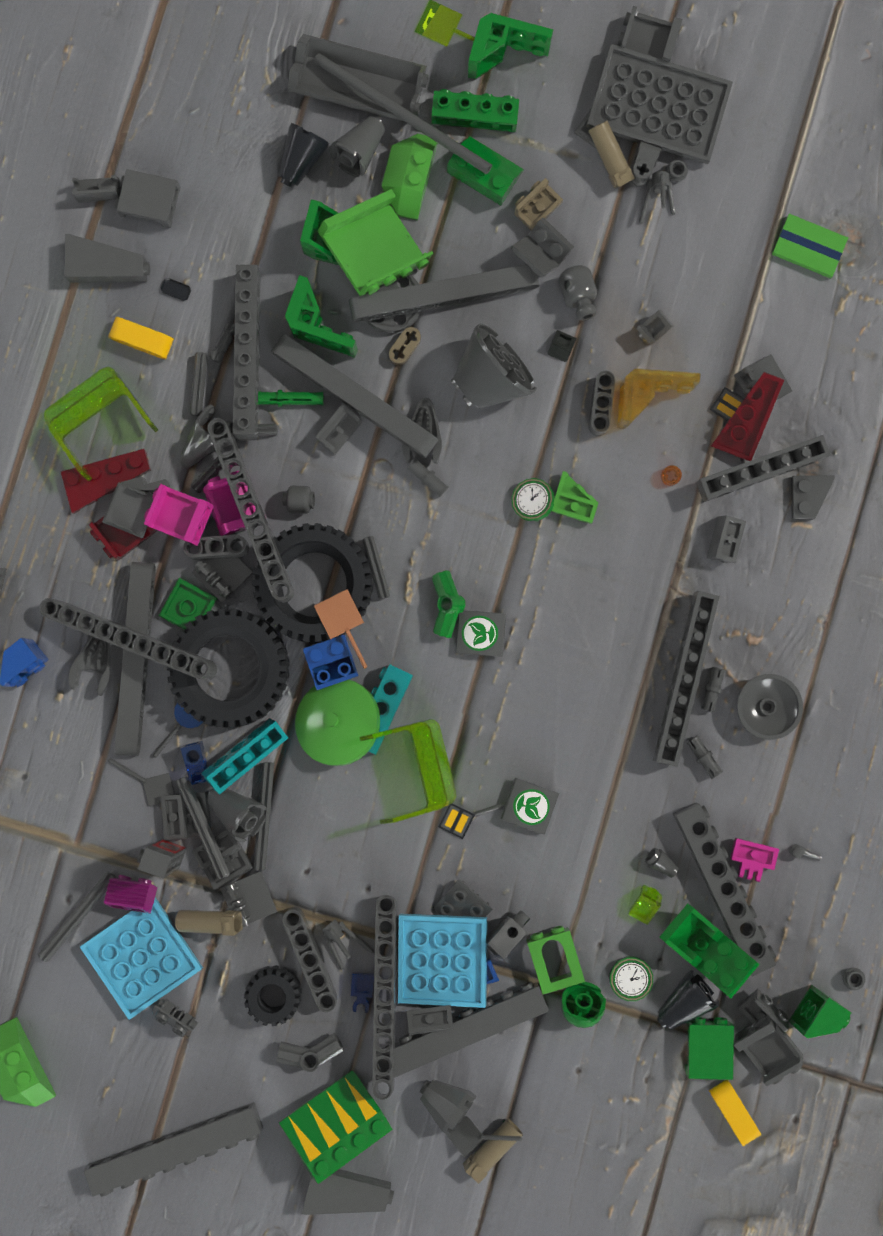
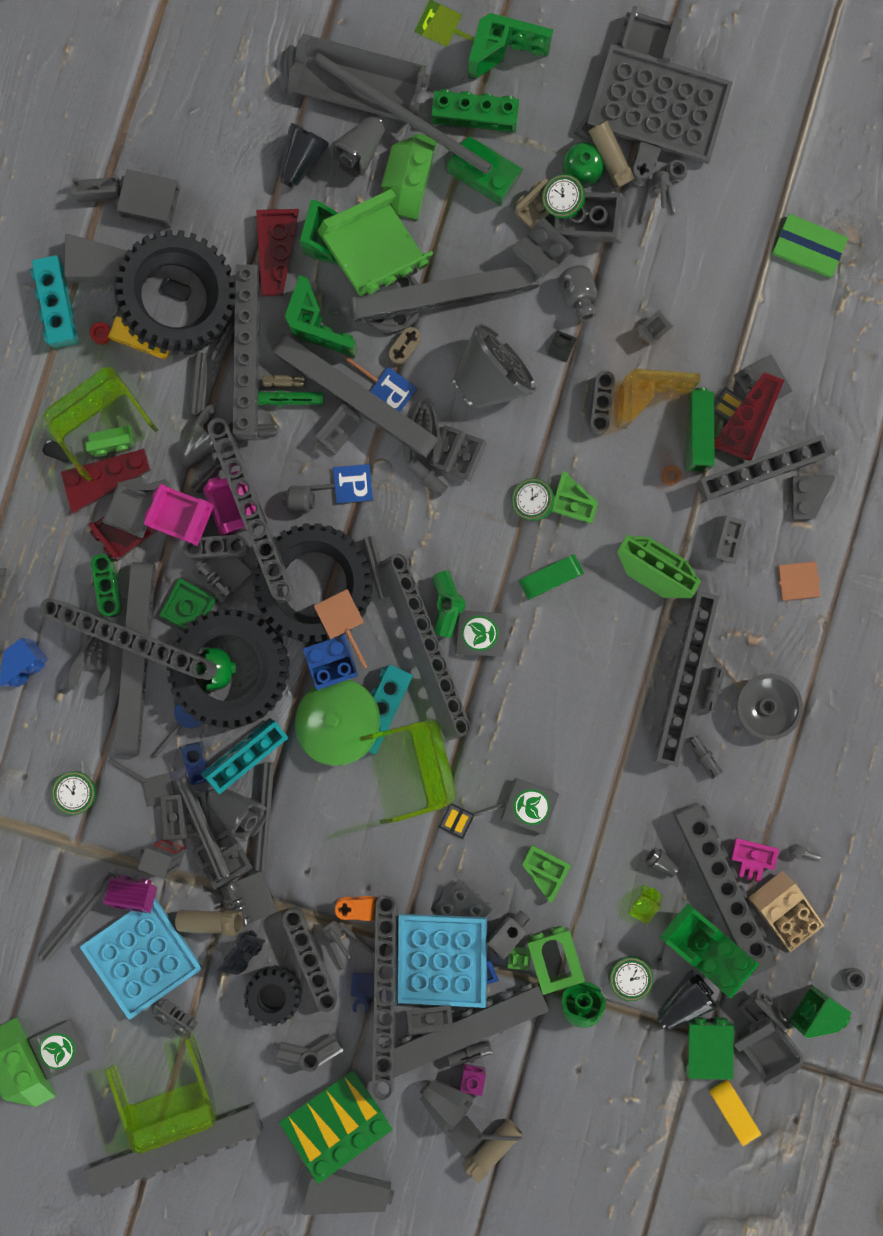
(55, 451): none -> black piece
(59, 1049): none -> slope
(66, 333): none -> teal brick
(73, 793): none -> tile
(99, 333): none -> red tile
(99, 578): none -> green beam
(110, 440): none -> bright green bracket
(169, 1115): none -> clear neon green windscreen
(188, 254): none -> black tyre
(225, 669): none -> green cylinder
(238, 959): none -> black hinge
(275, 243): none -> dark red wing
(283, 381): none -> dark tan axle
(351, 484): none -> blue piece
(362, 908): none -> orange piece
(389, 387): none -> blue piece
(424, 647): none -> dark grey beam
(459, 453): none -> dark grey slope
(470, 1054): none -> dark grey pin
(472, 1079): none -> magenta brick
(519, 958): none -> bright green tile
(545, 870): none -> bright green wing
(551, 577): none -> green beam
(563, 196): none -> tile
(584, 163): none -> green cylinder
(598, 220): none -> dark grey slope
(657, 567): none -> bright green wedge
(700, 431): none -> green slope
(786, 911): none -> tan slope
(799, 581): none -> nougat piece

